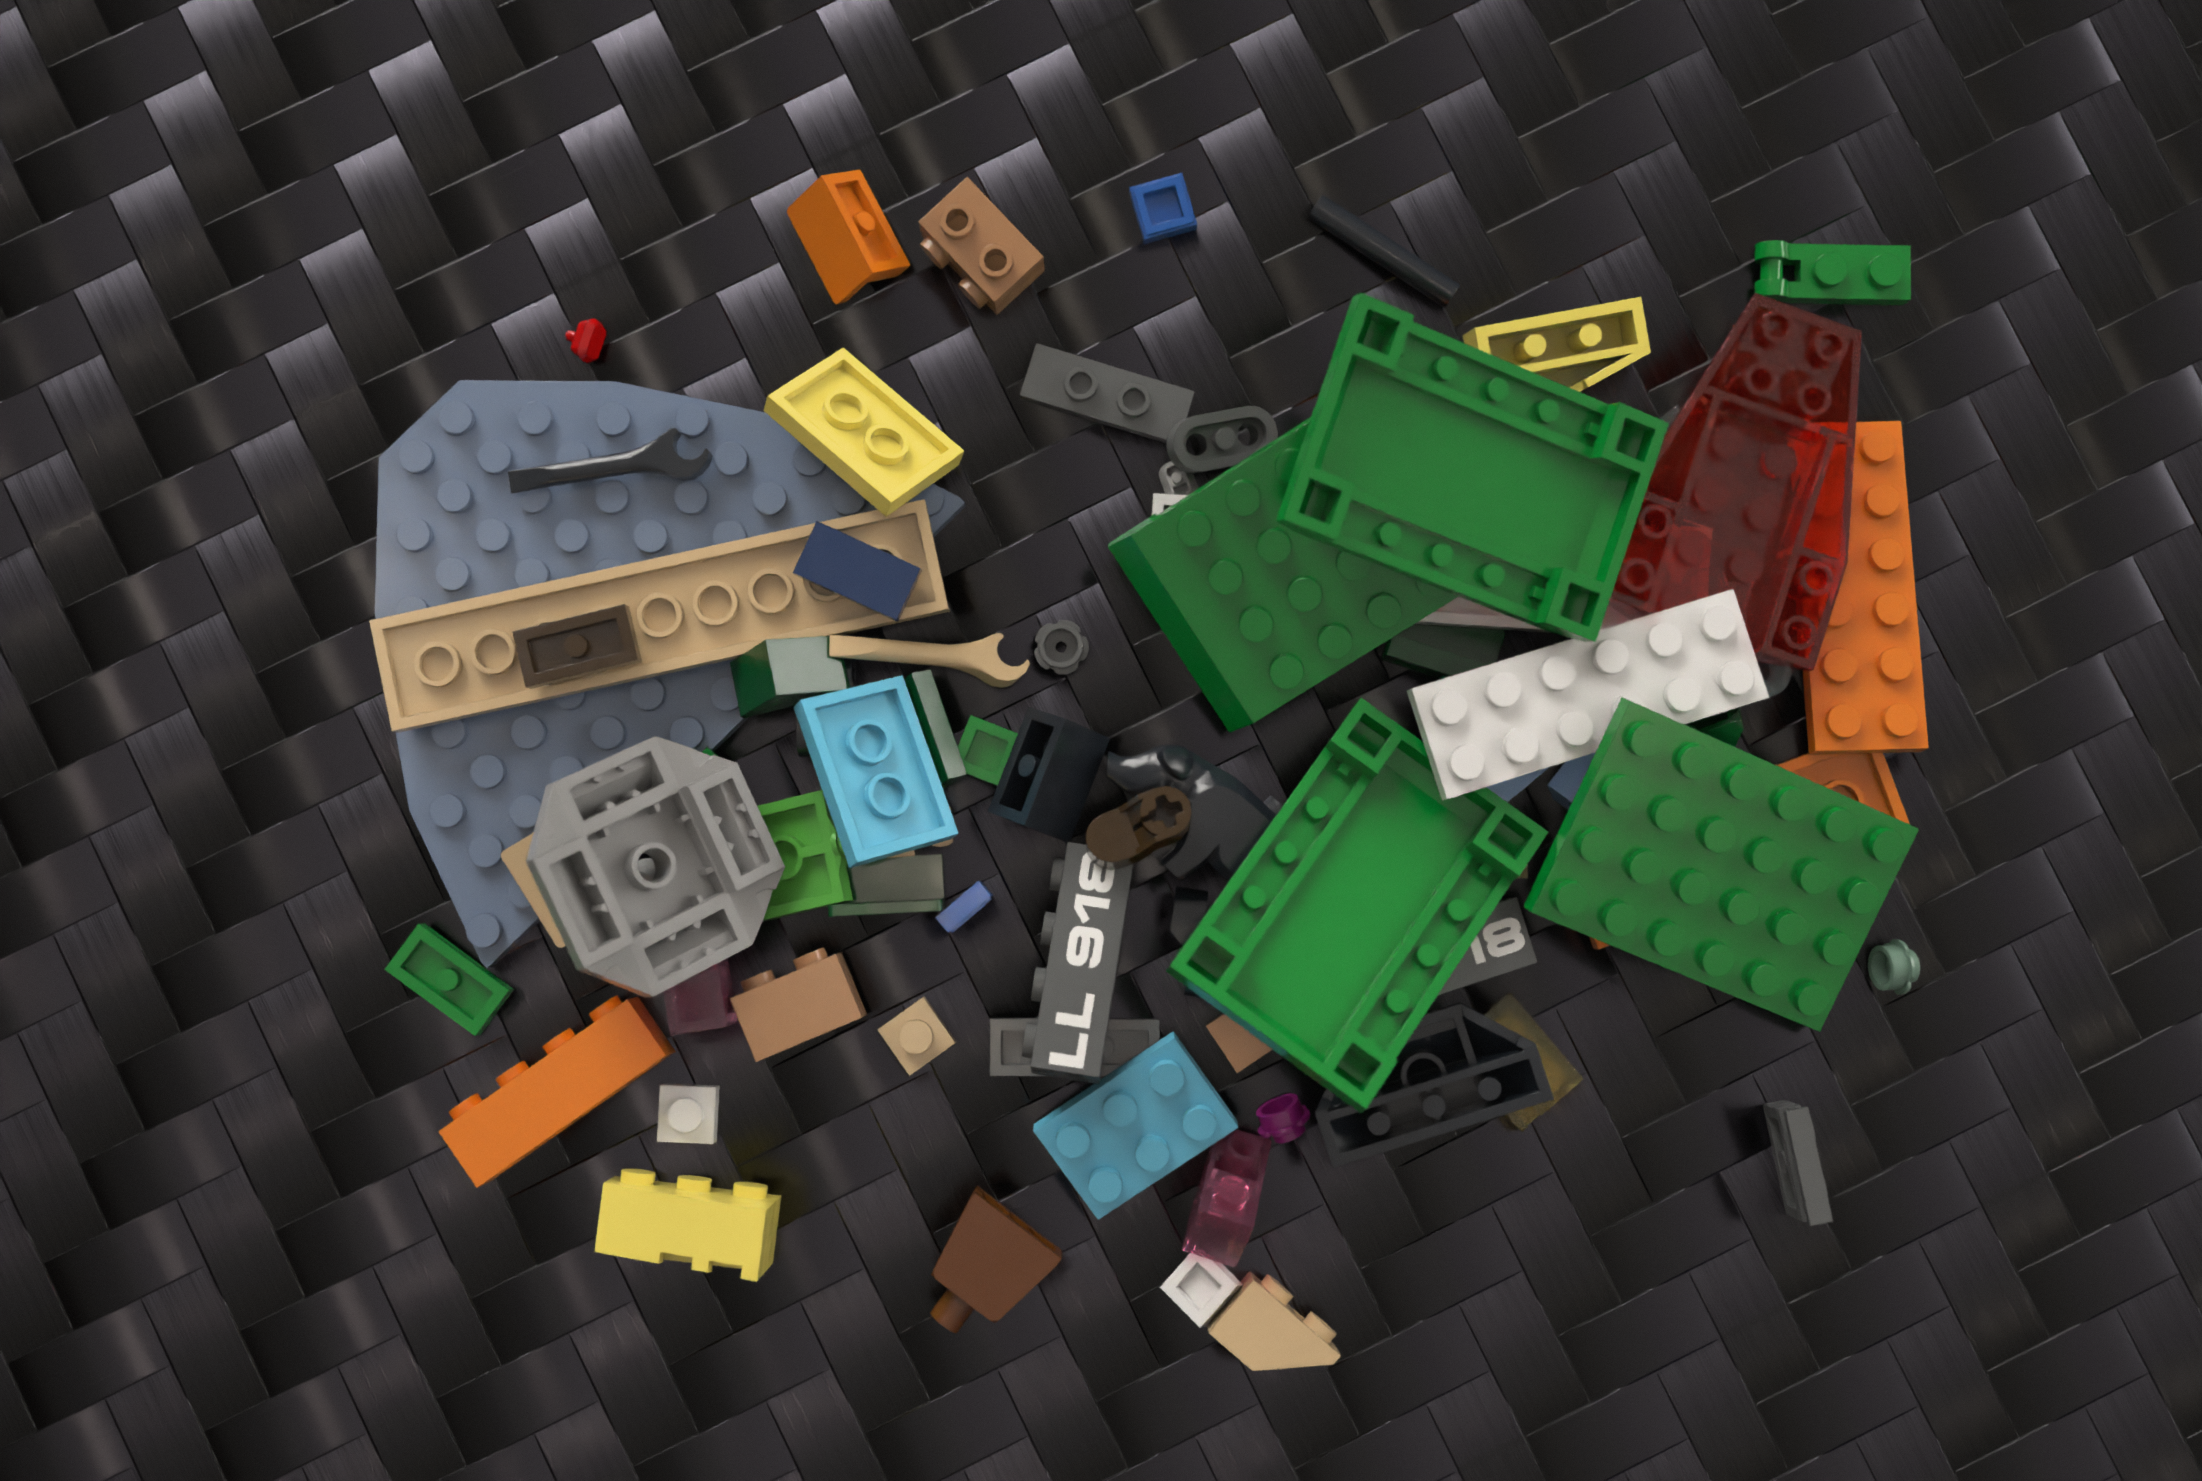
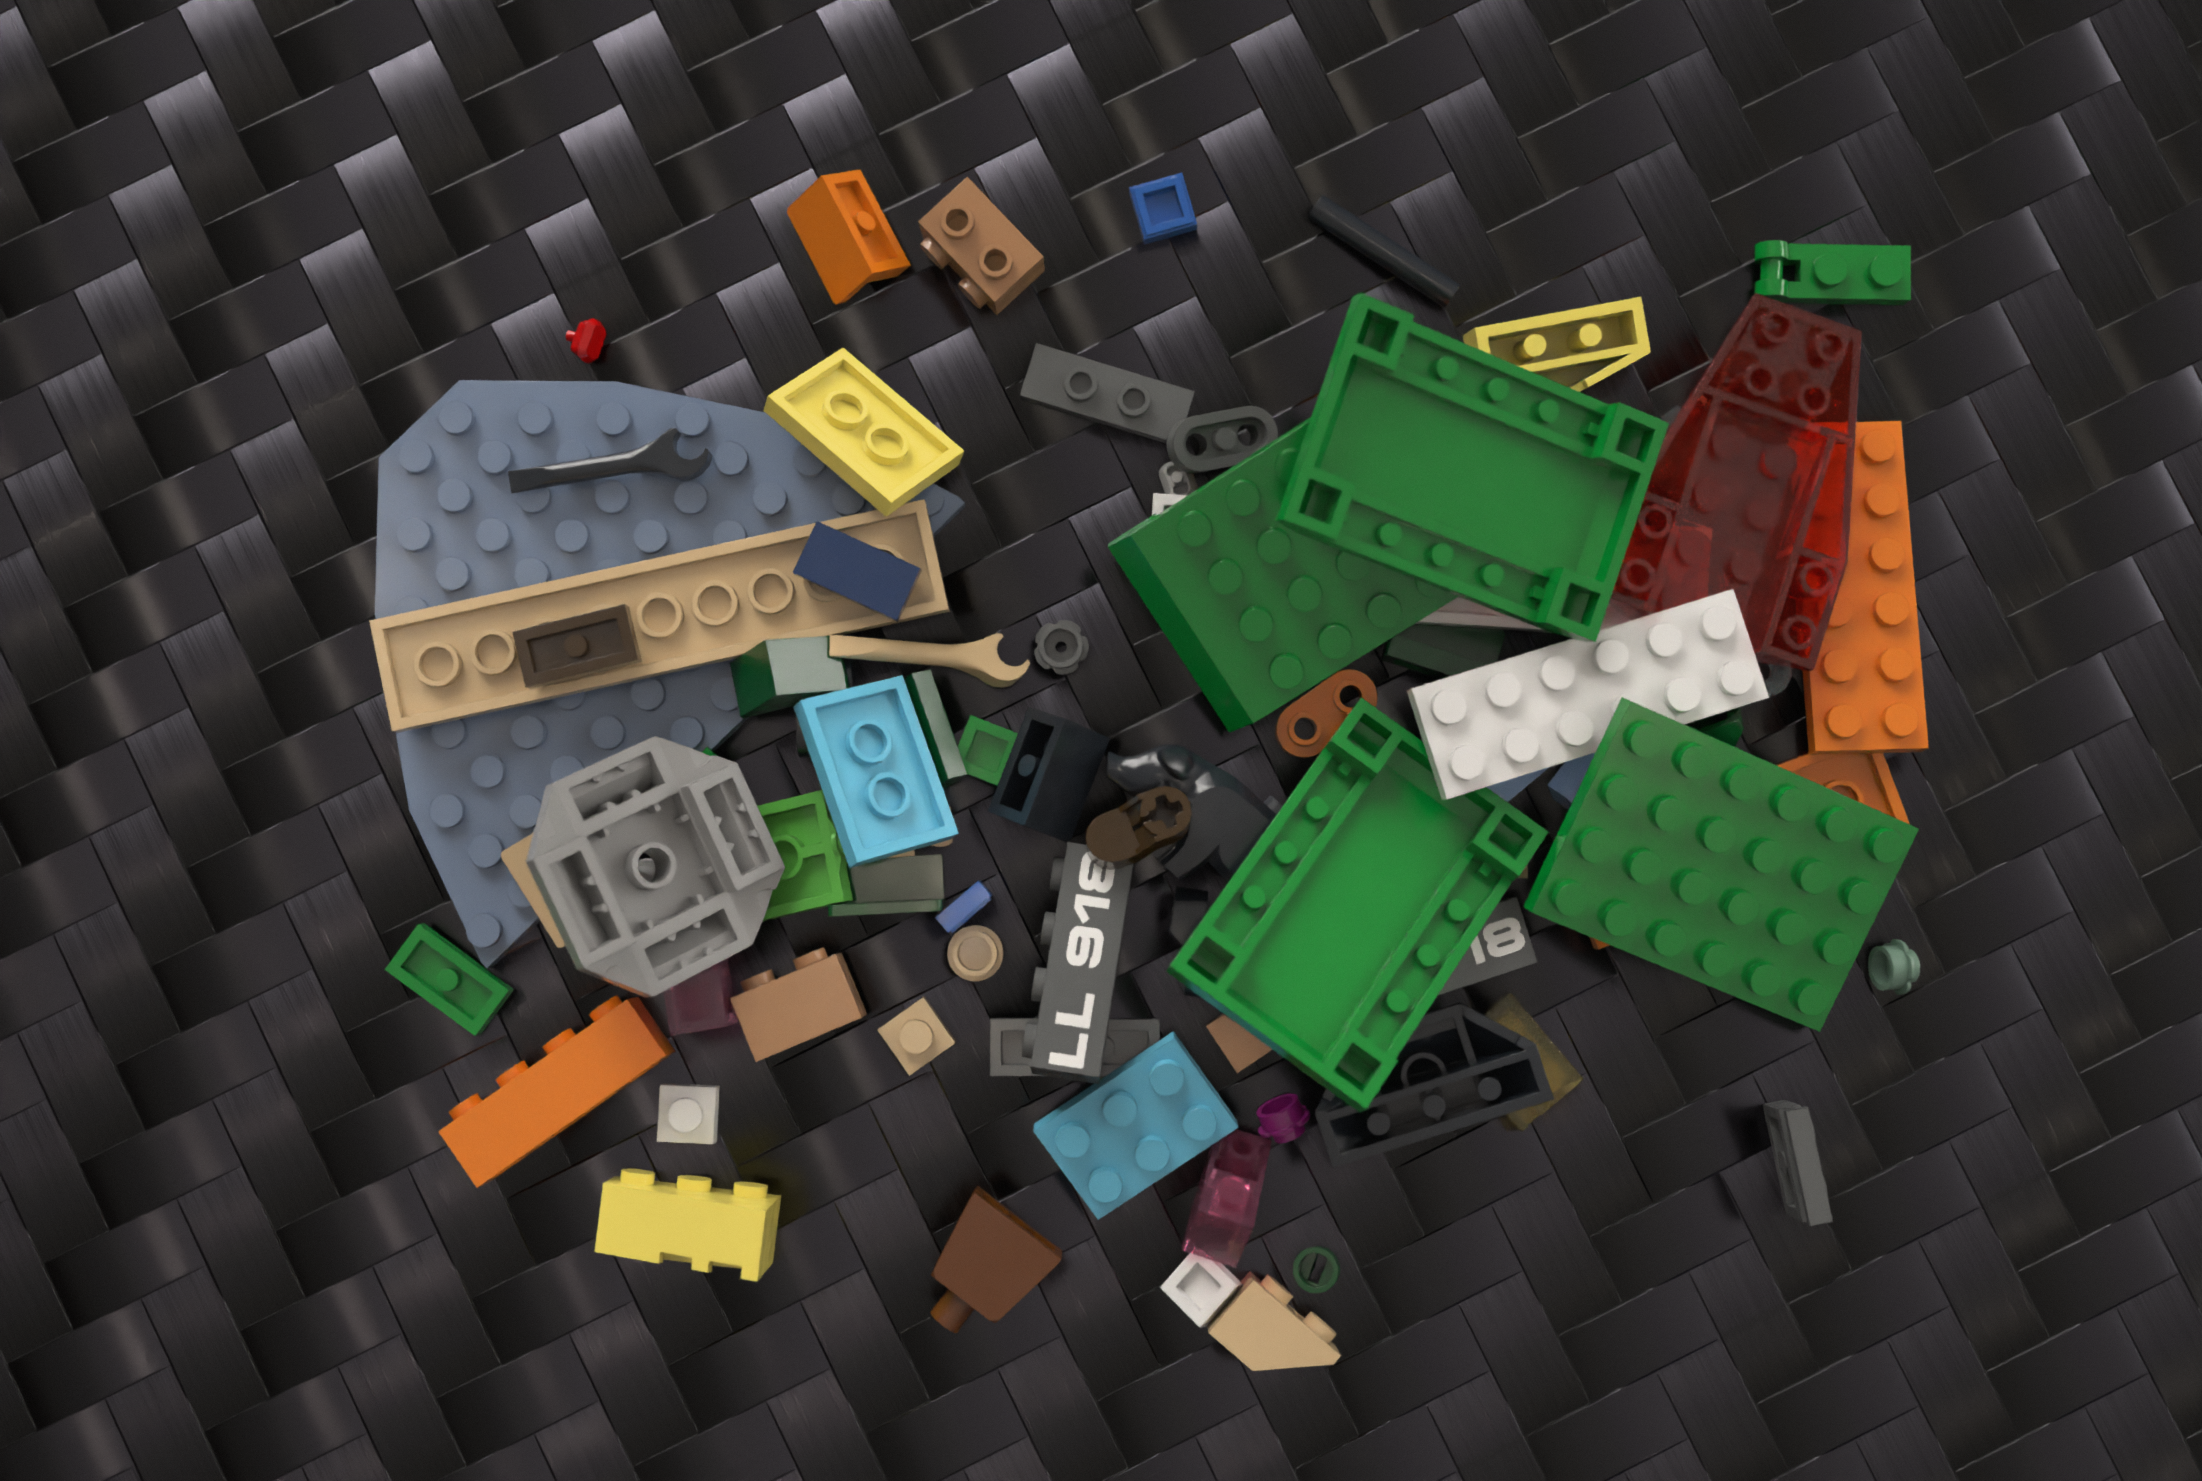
(975, 953): none -> tan plate
(1305, 1264): none -> dark green hinge
(1323, 710): none -> orange plate

